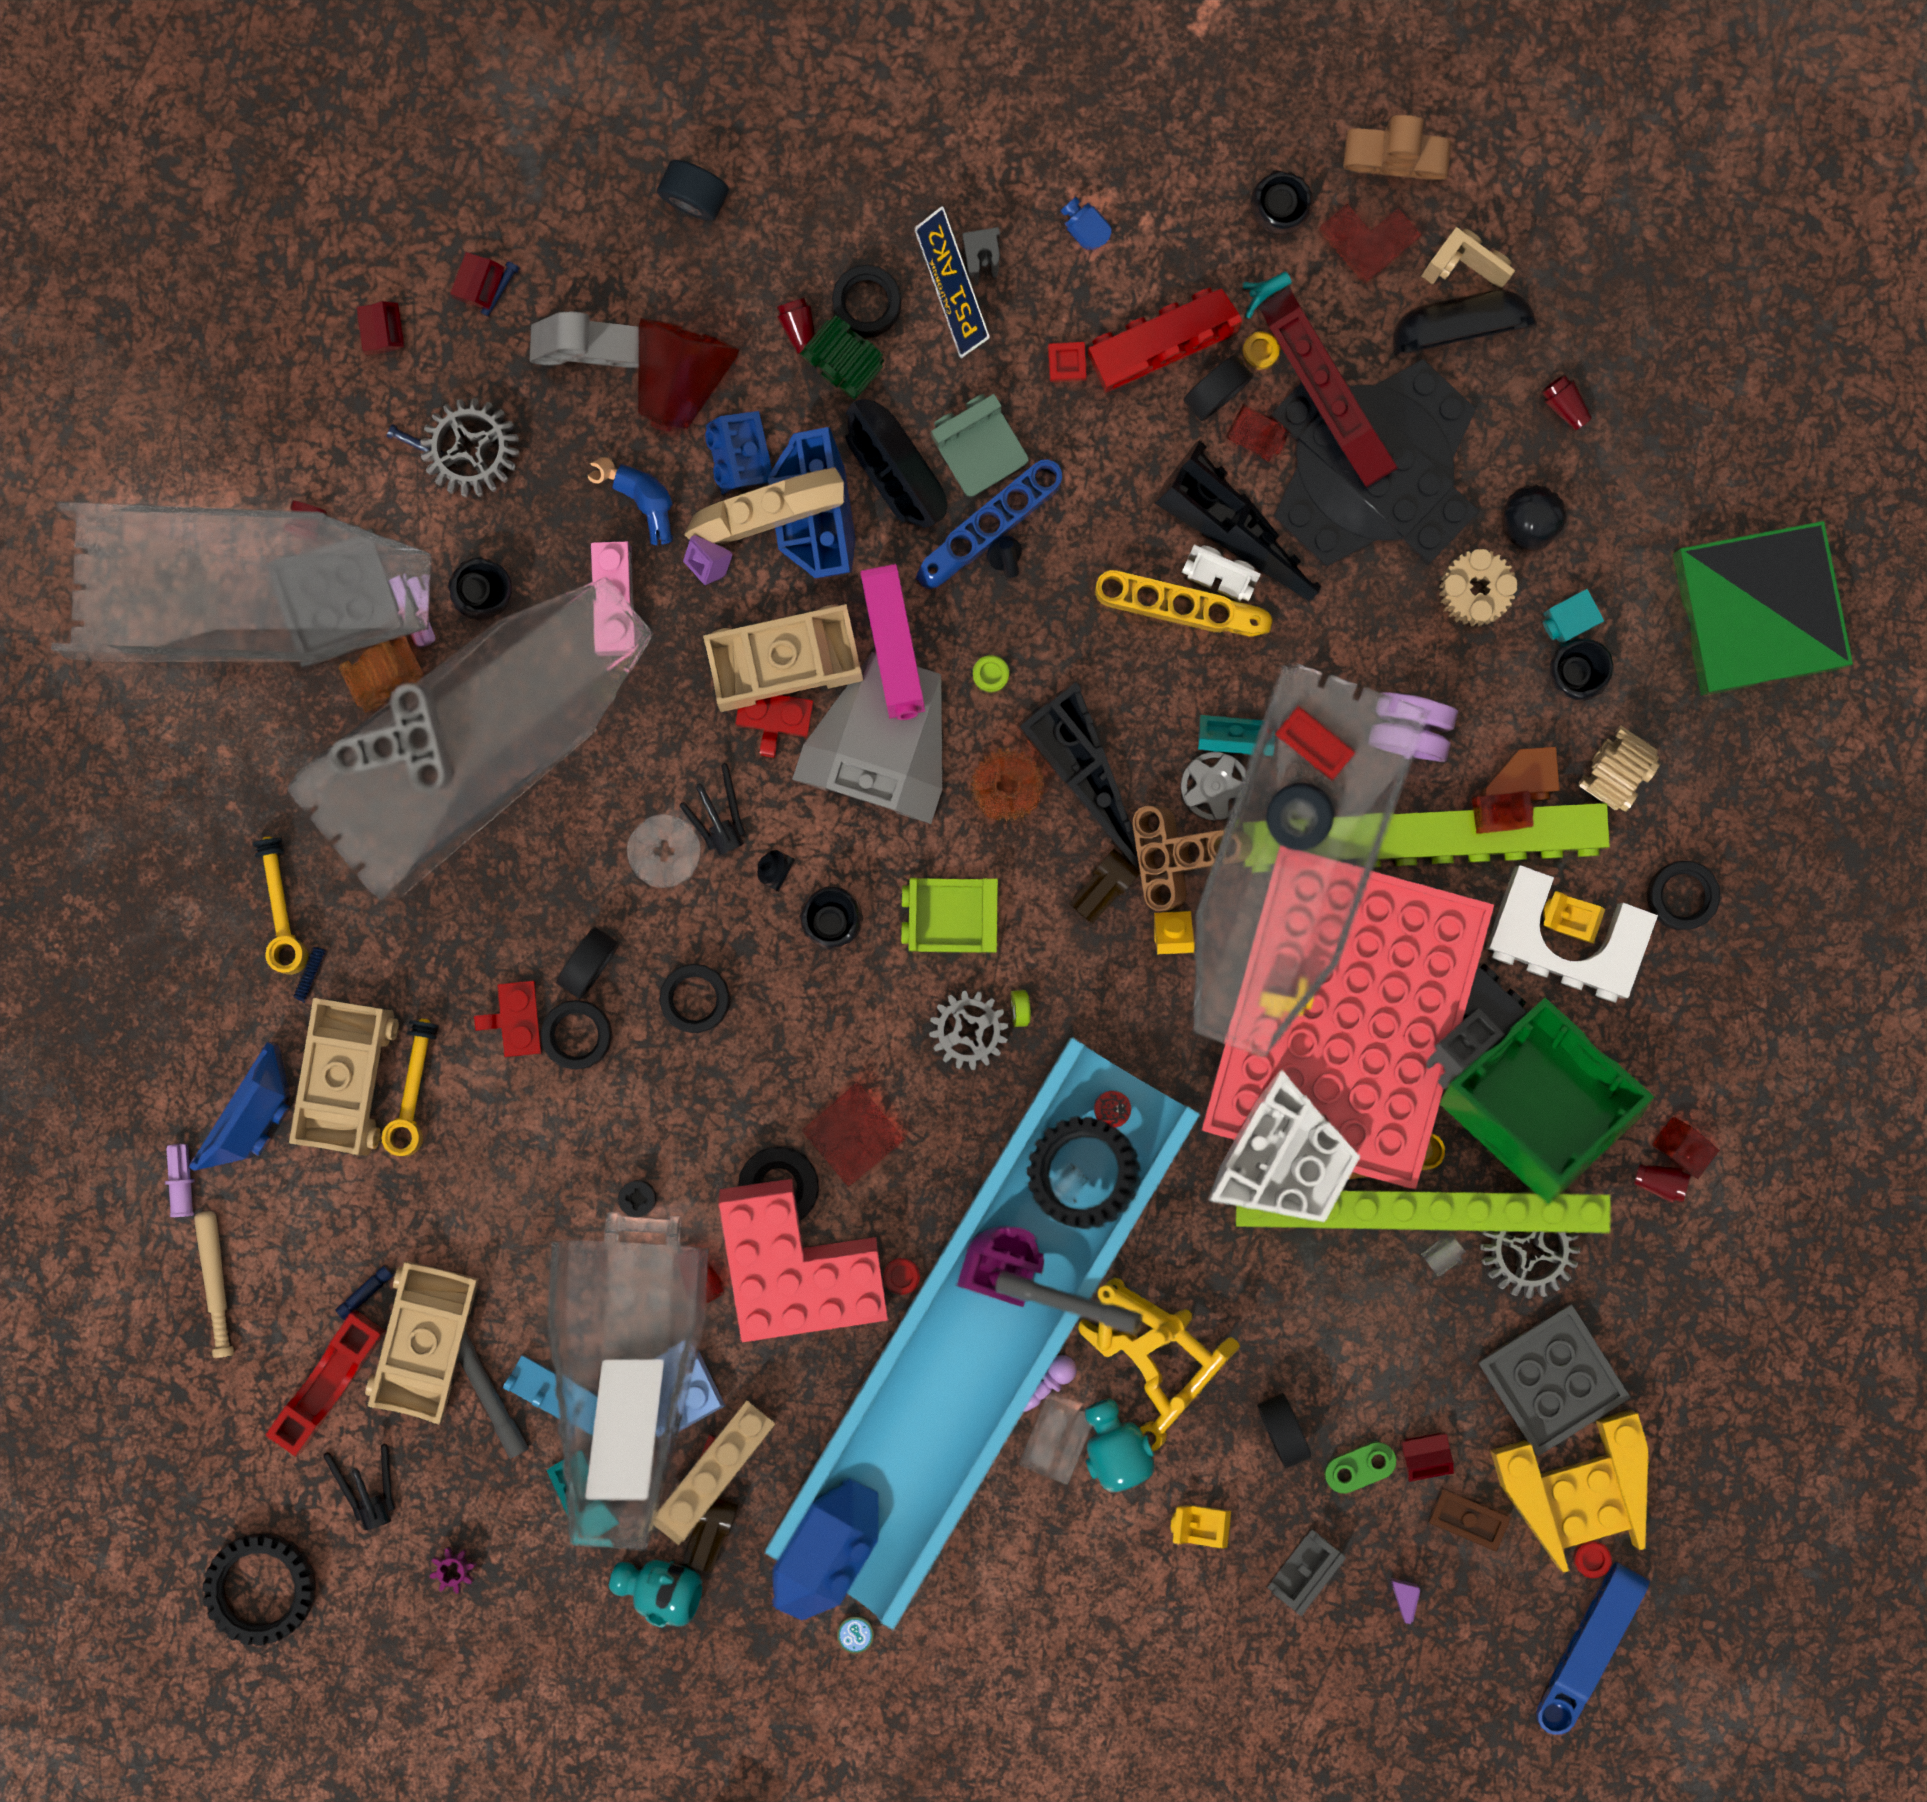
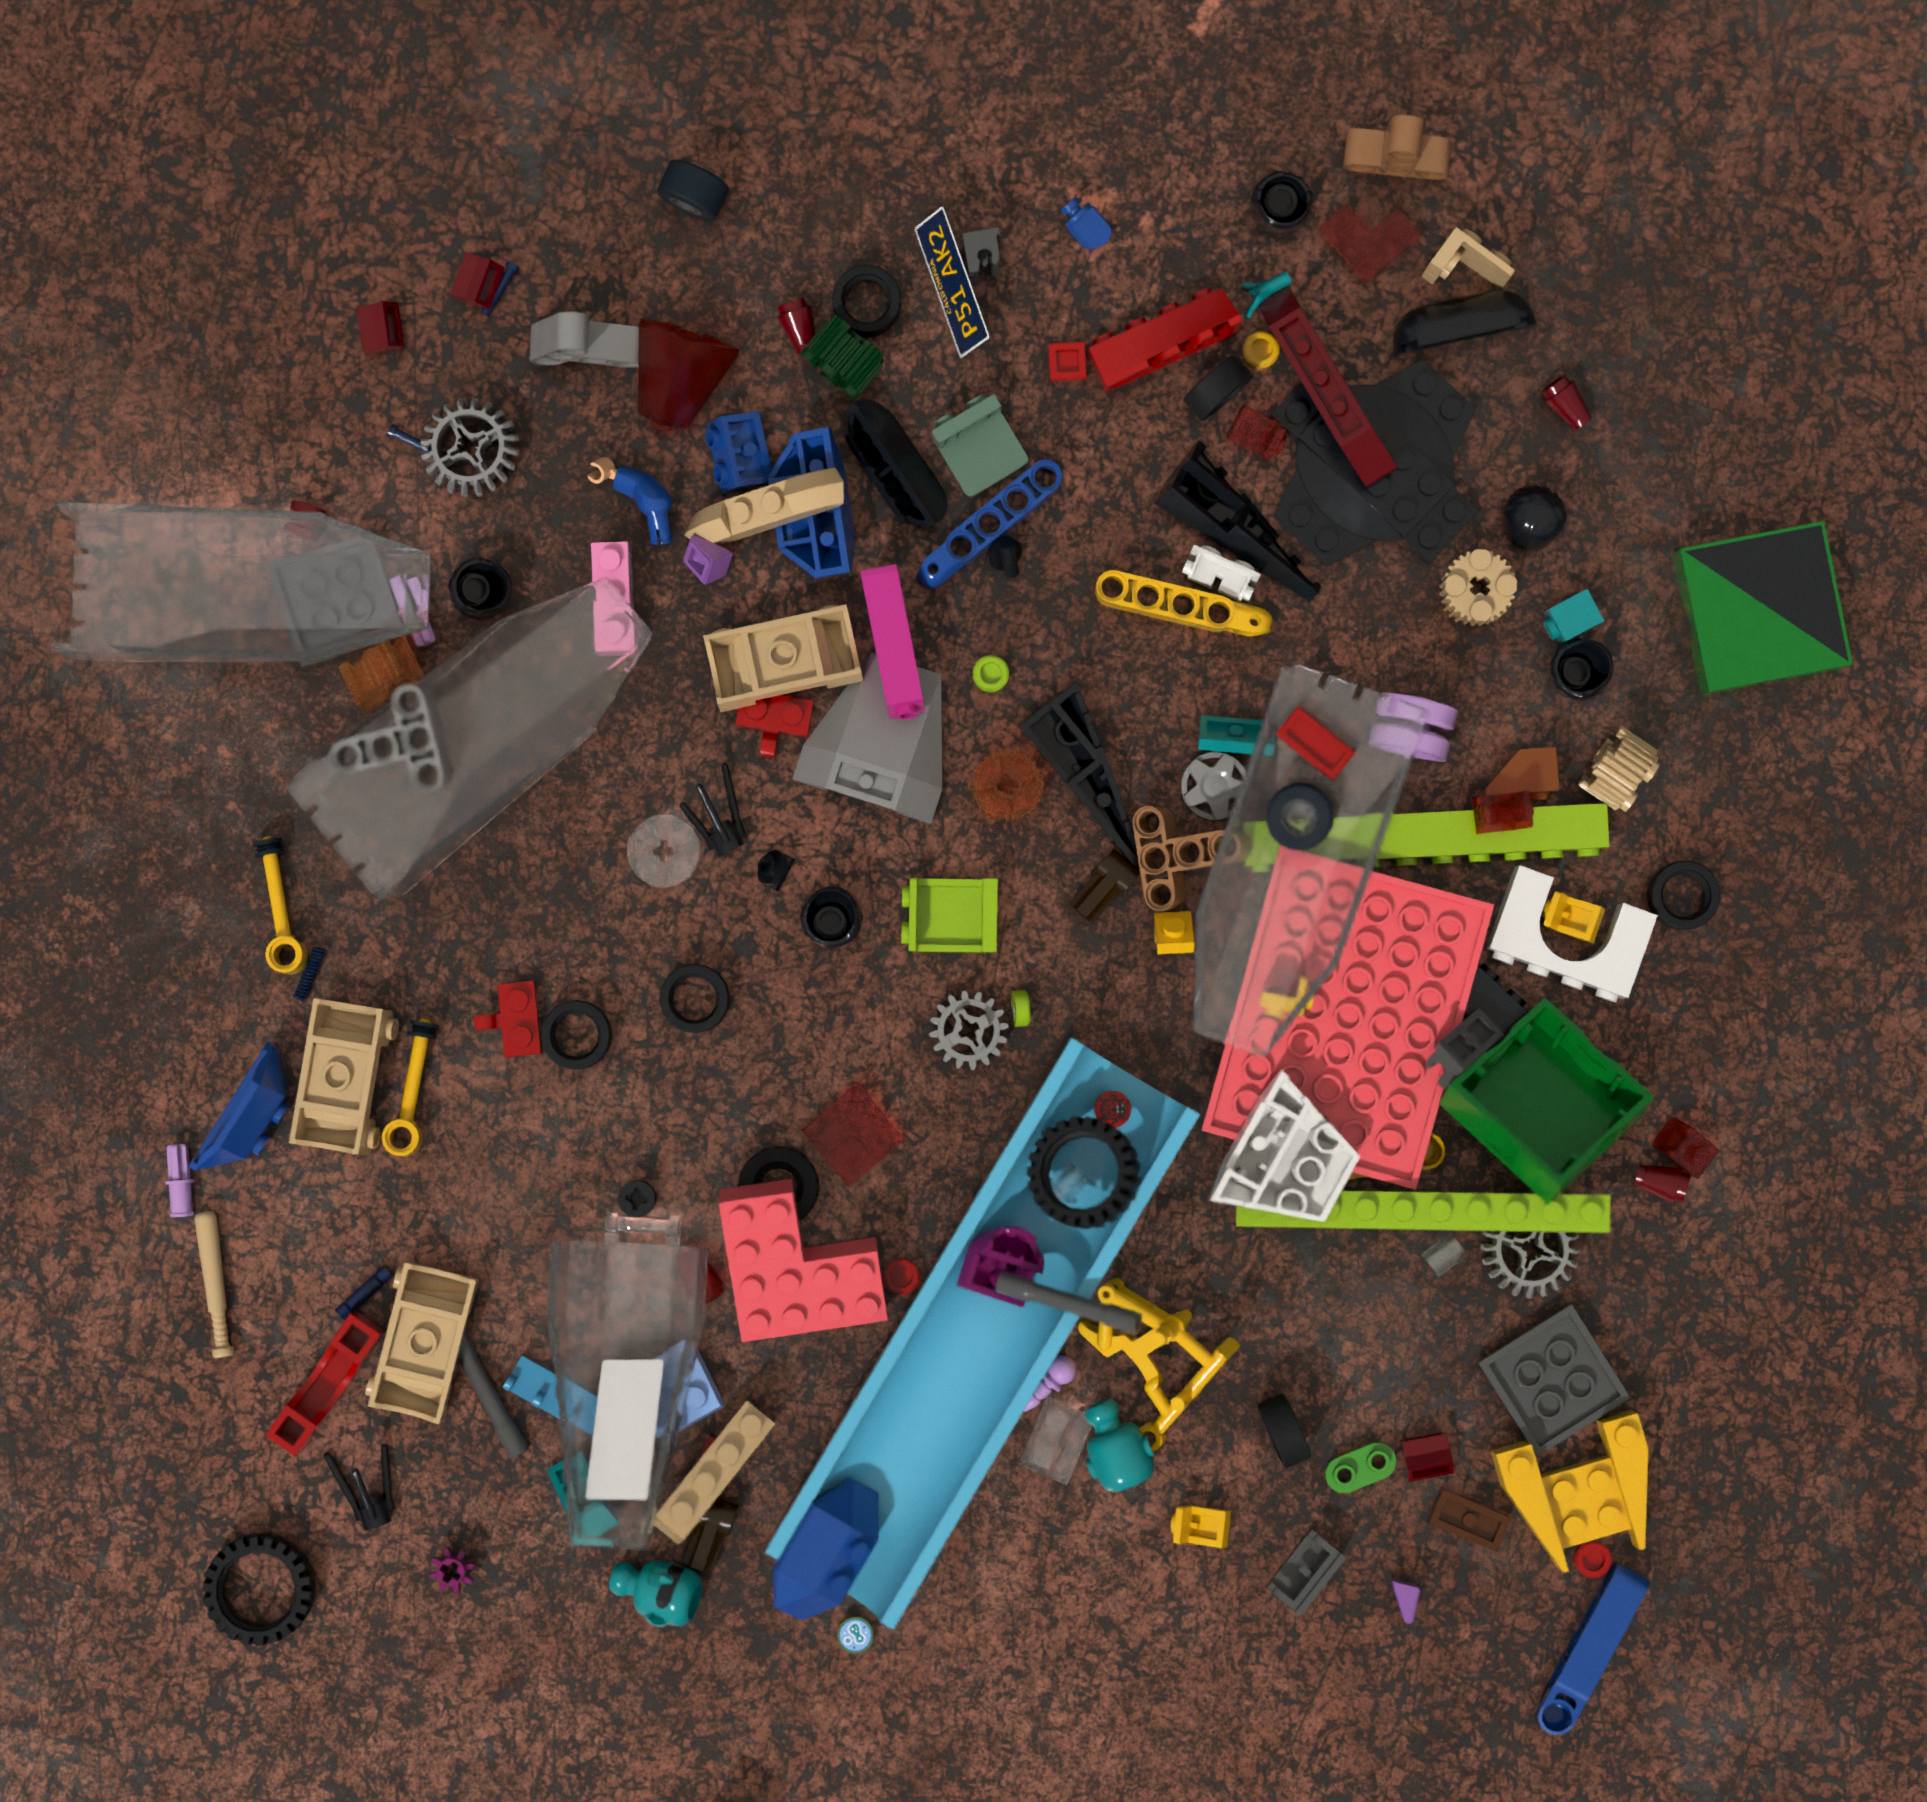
(587, 962): black tyre -> none

